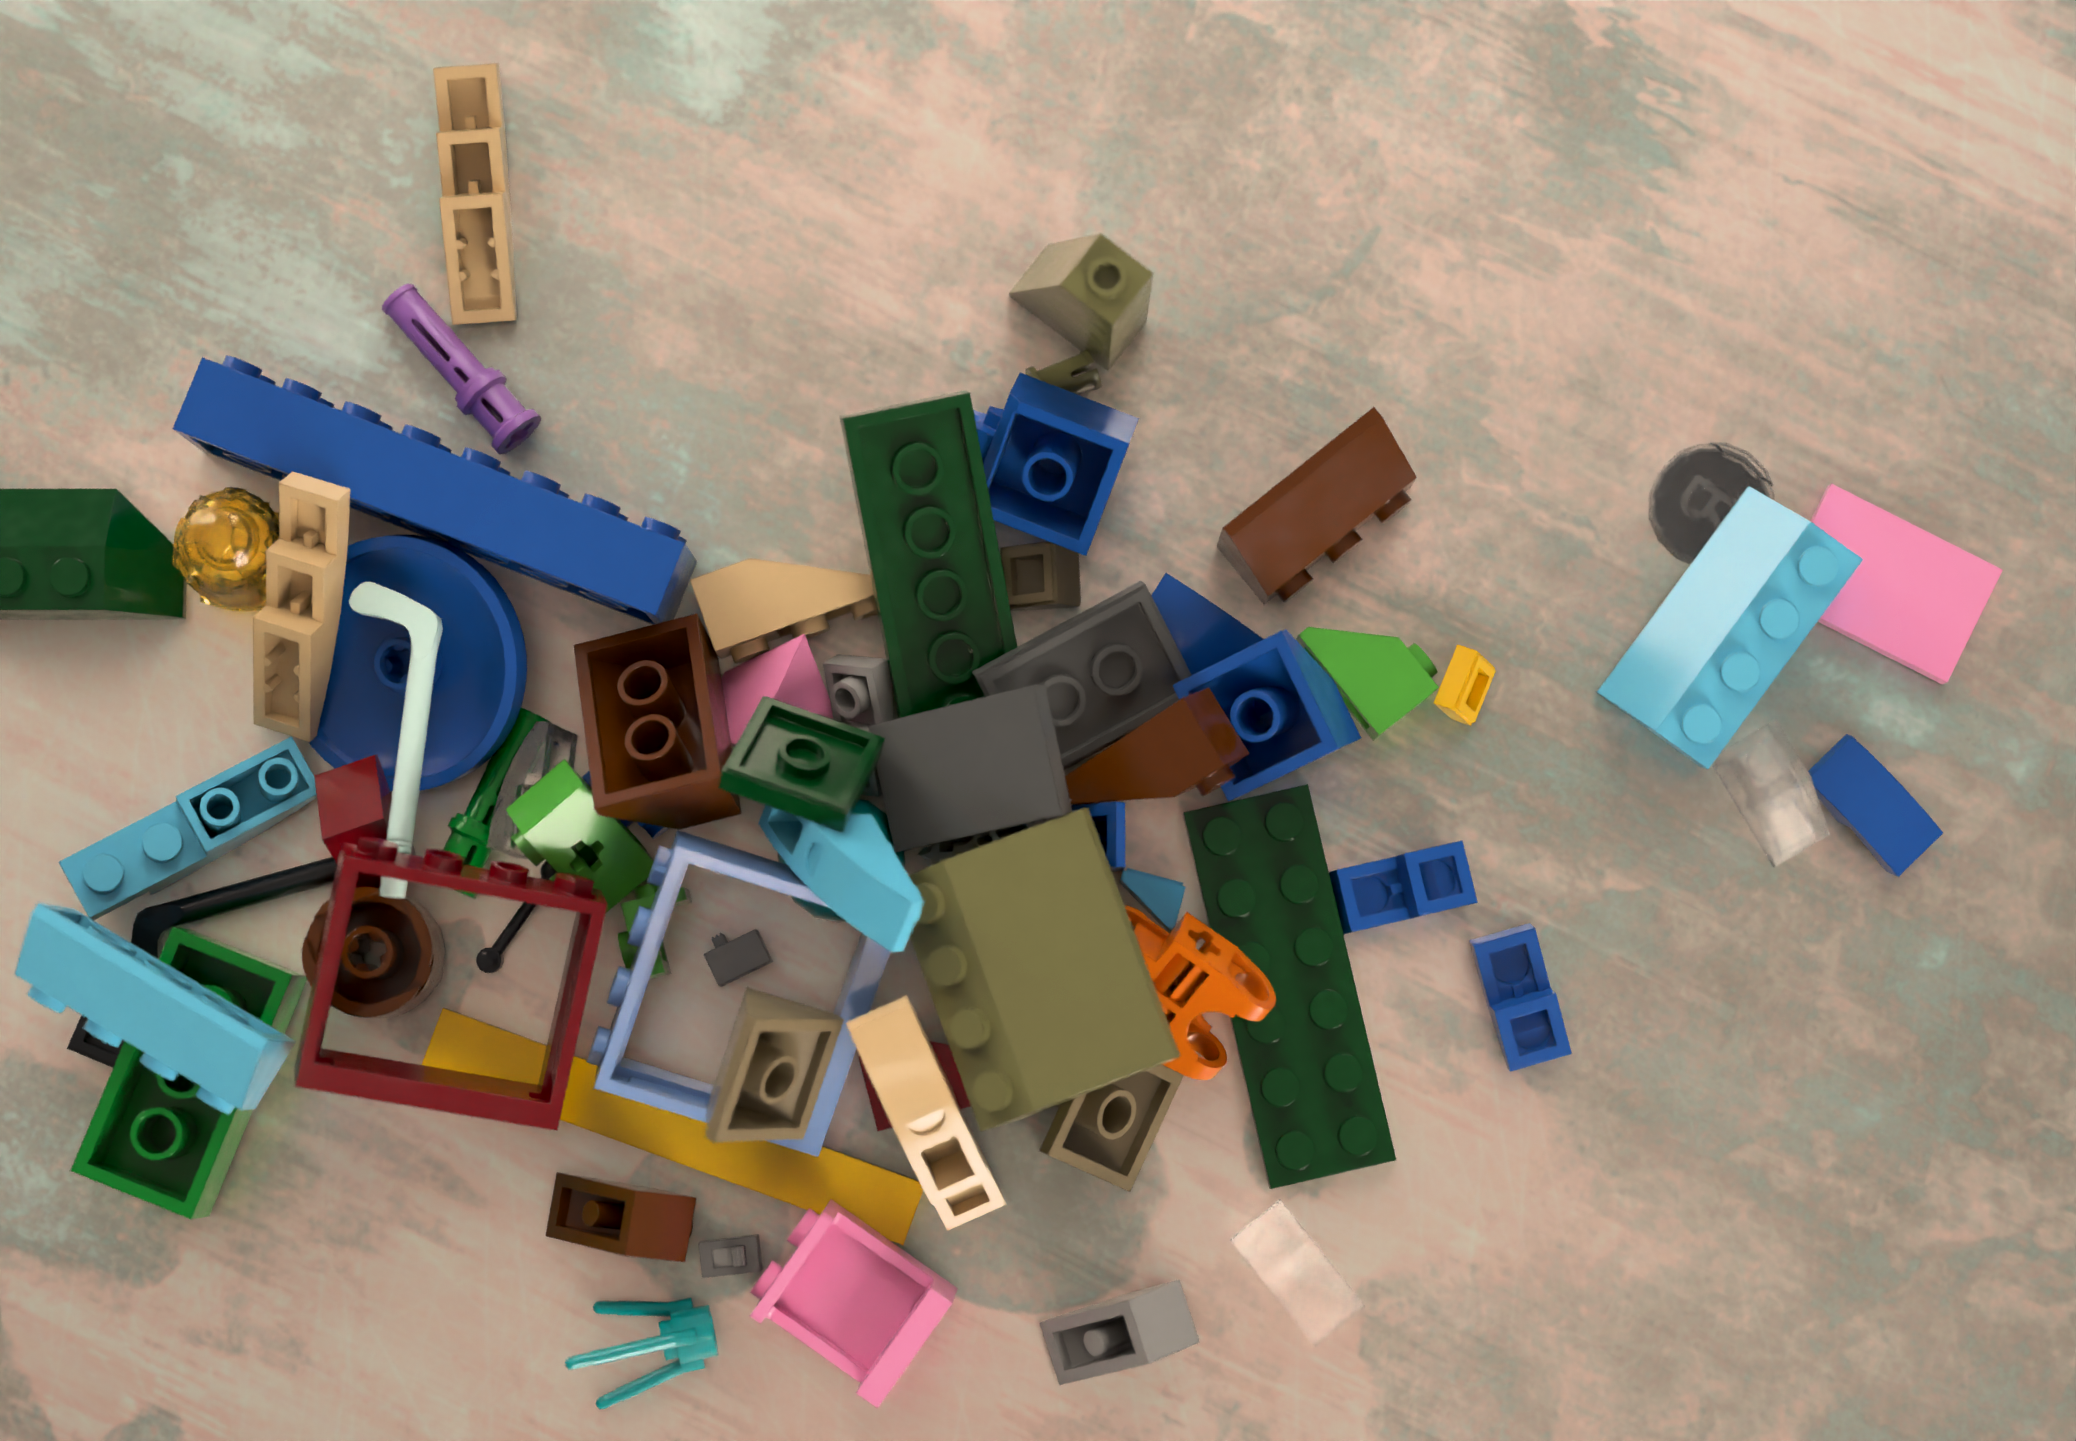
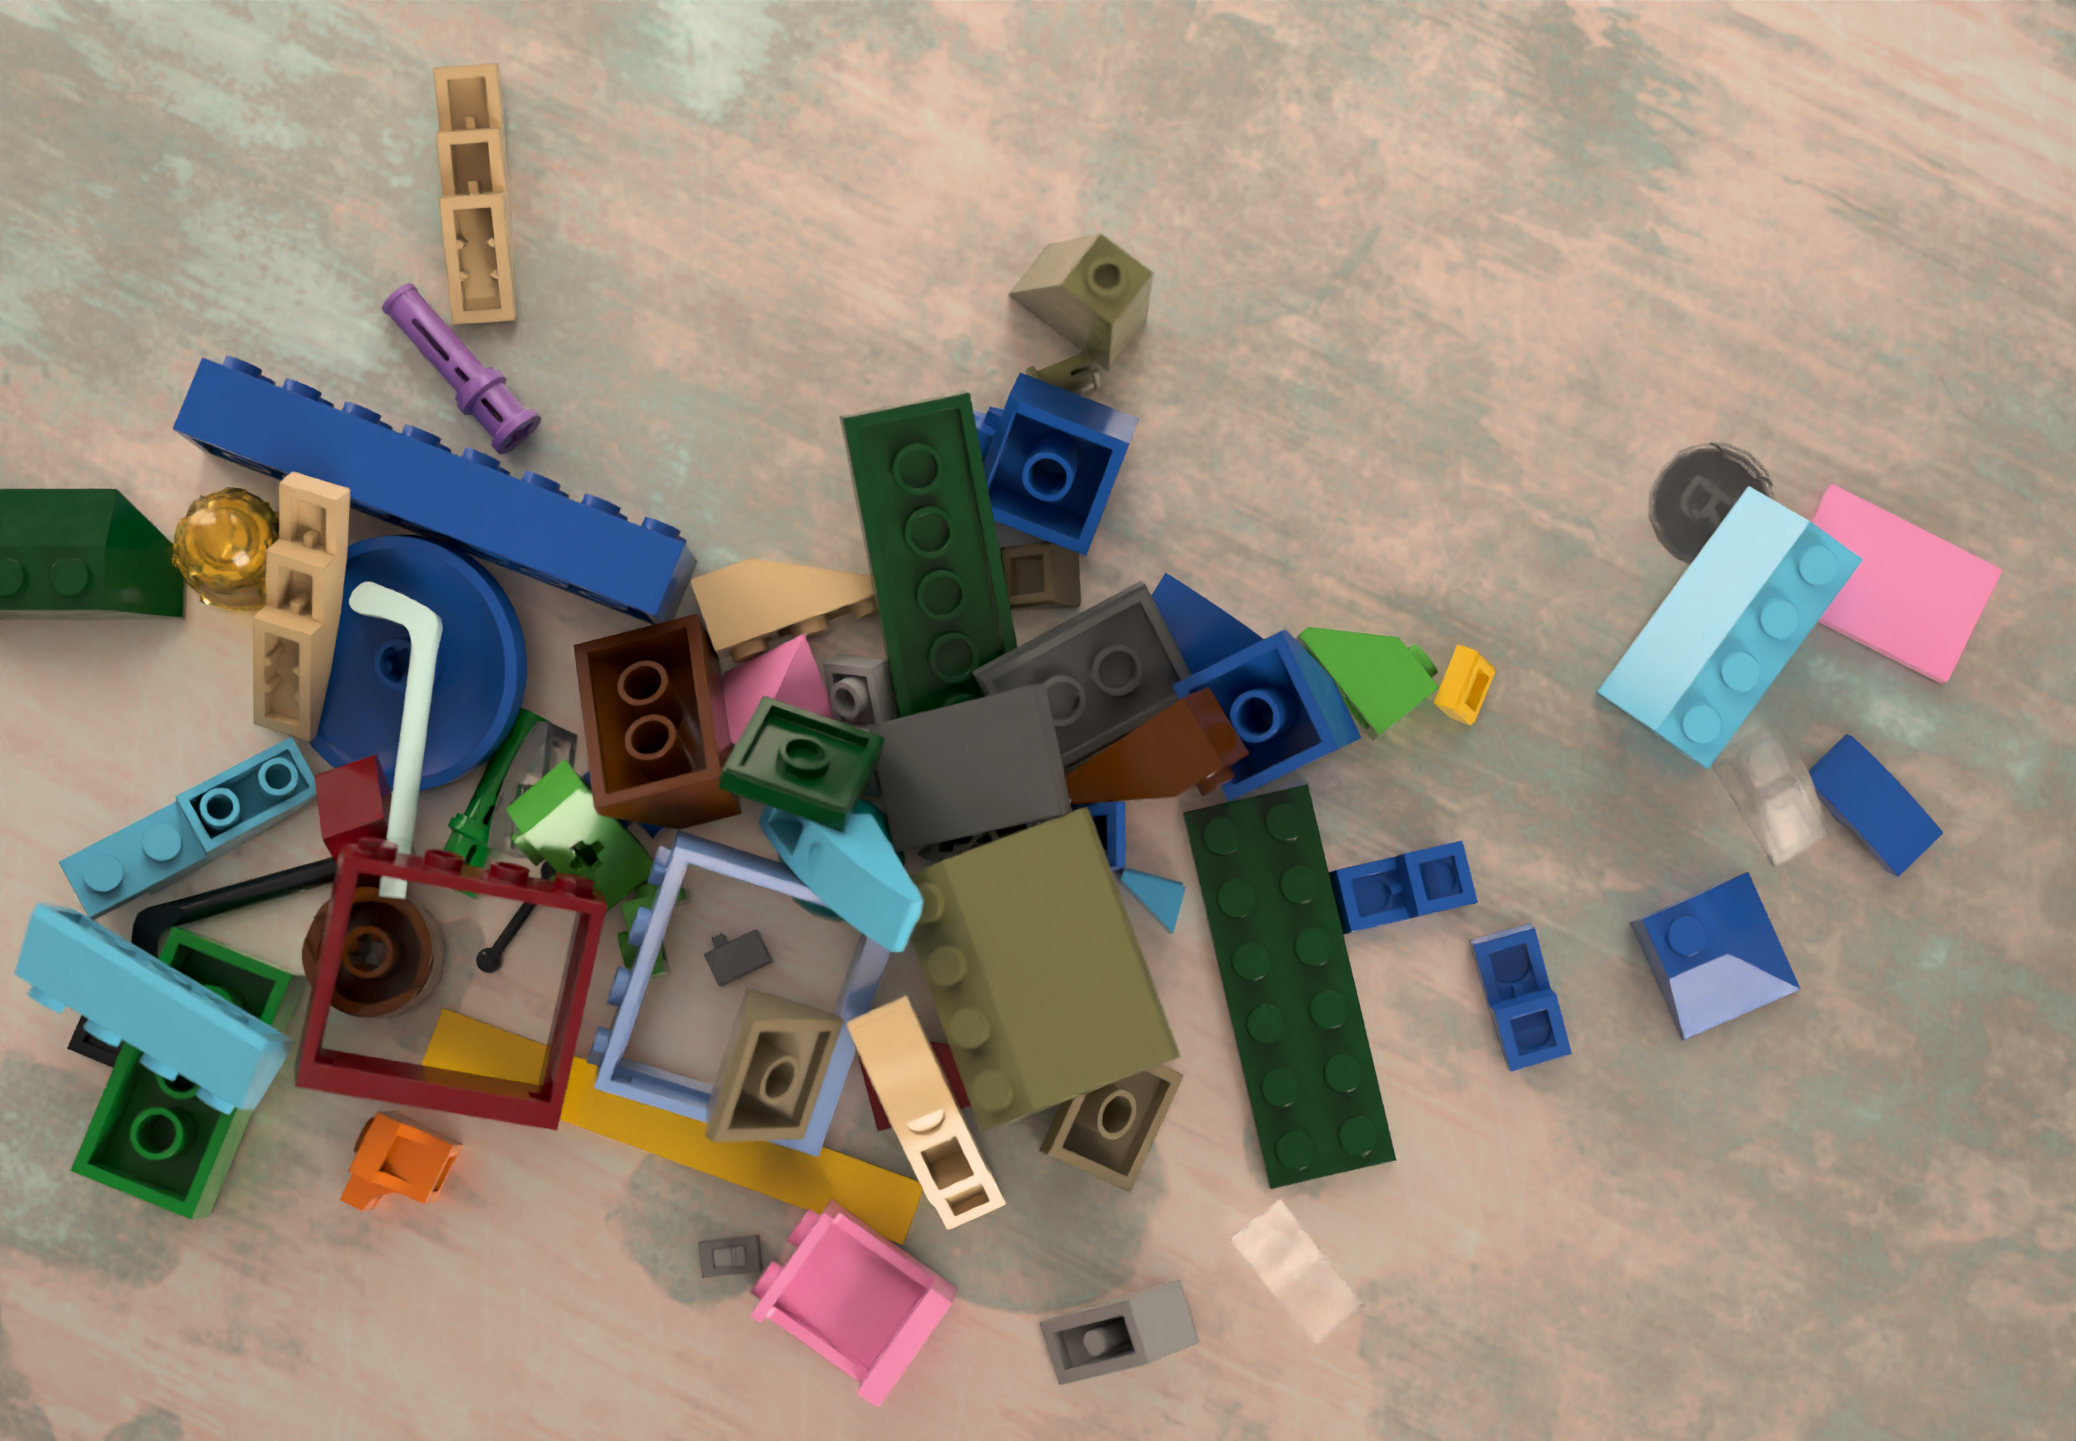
(398, 1158): none -> orange brick
(621, 1217): reddish brown slope -> none
(685, 1336): teal plant -> none
(1199, 982): orange piece -> none
(1319, 509): reddish brown slope -> none
(1715, 955): none -> blue slope

